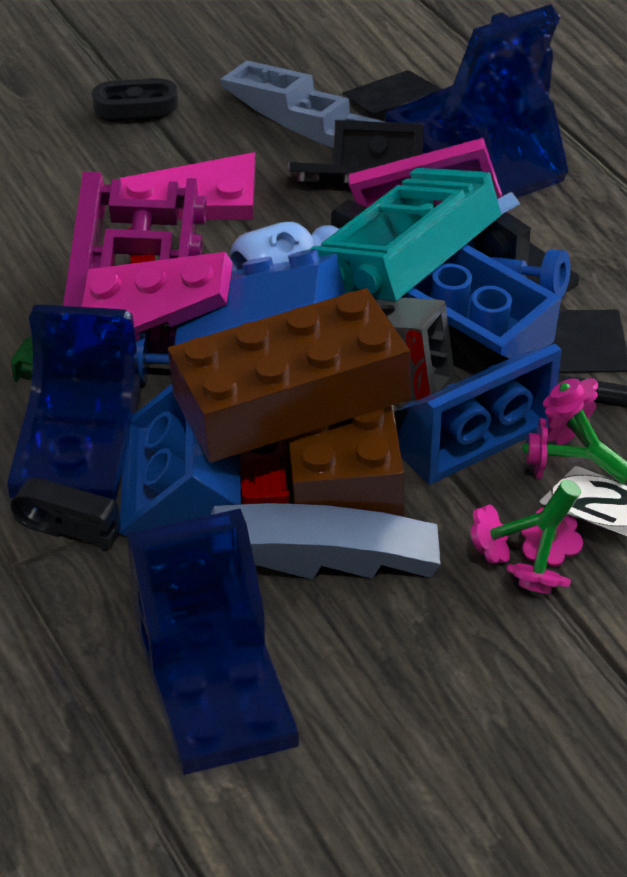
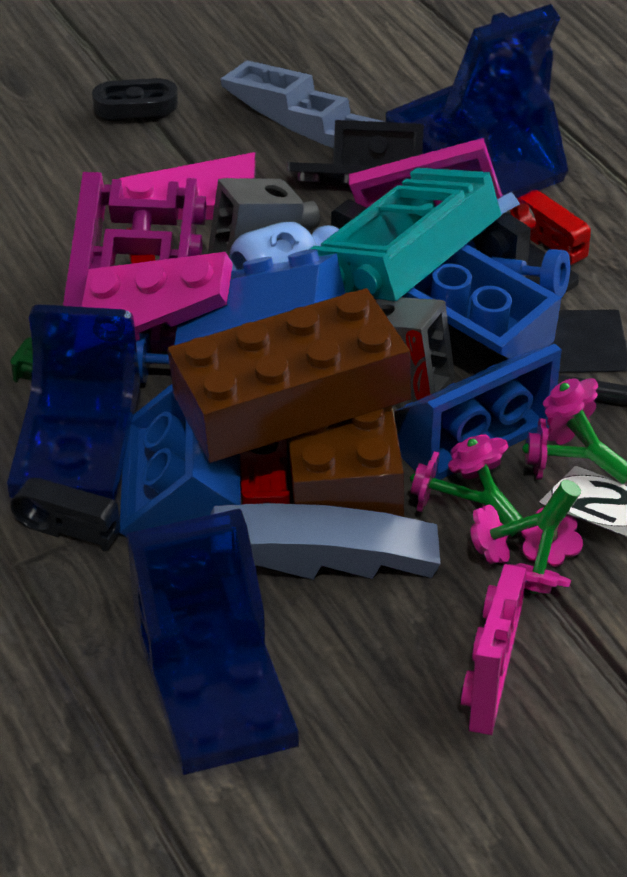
(254, 204): none -> dark grey torso
(391, 91): black sticker -> none
(473, 460): none -> plant
(493, 649): none -> dark pink wing
(553, 225): none -> red piece

